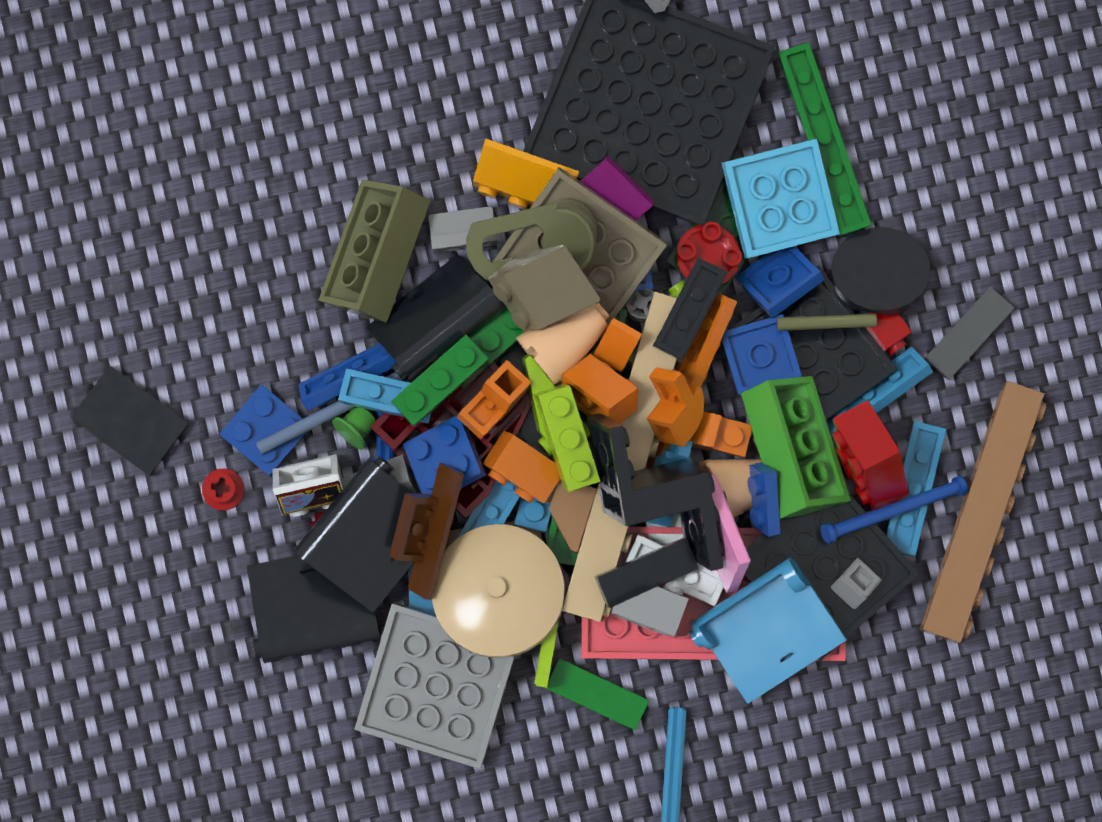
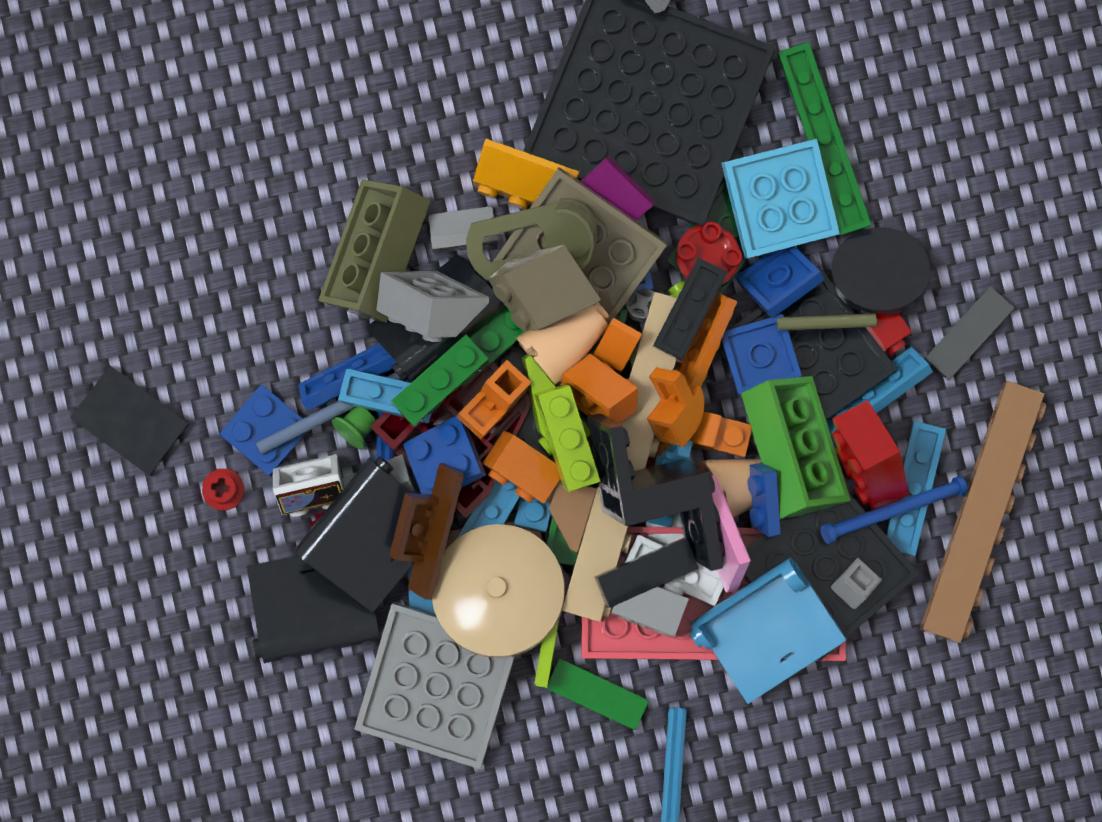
(428, 303): none -> light grey slope

